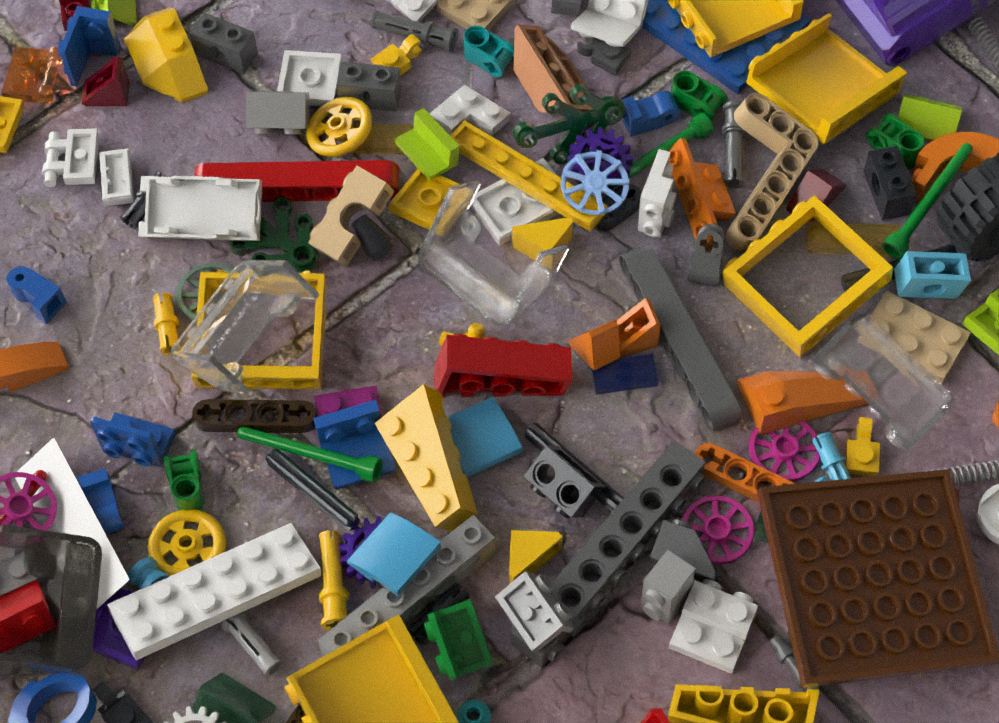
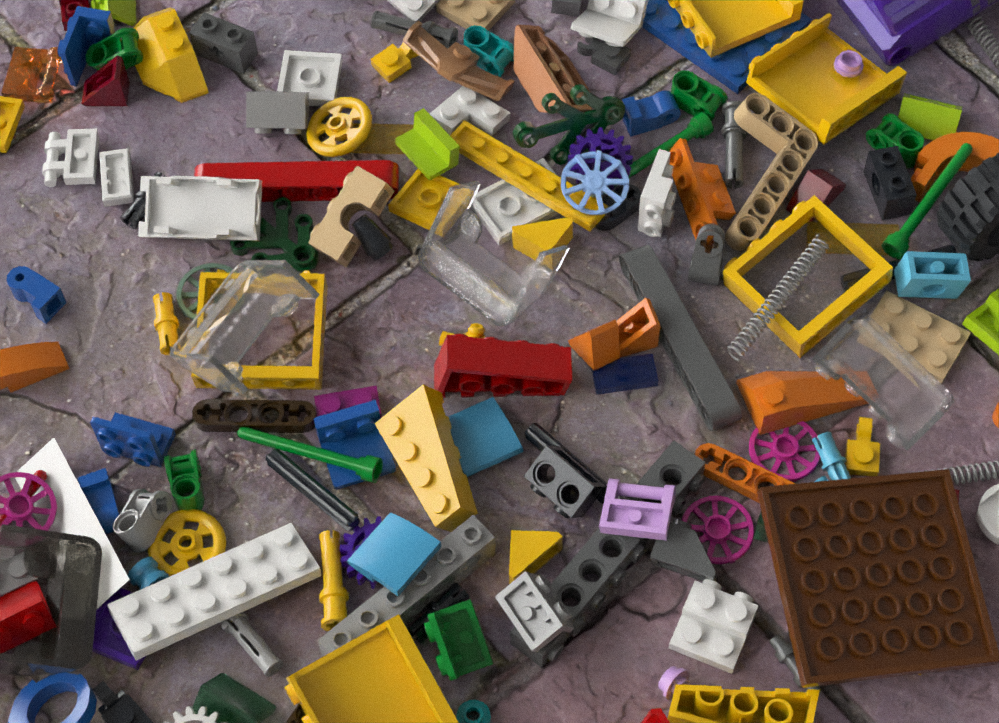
(108, 48): none -> green piece
(140, 519): none -> light grey piece
(373, 84): dark grey brick -> none
(456, 63): none -> medium nougat plate
(637, 517): none -> lavender plate
(667, 587): light grey brick -> none
(672, 677): none -> lavender plate
(787, 290): none -> light grey piece
(848, 64): none -> lavender plate

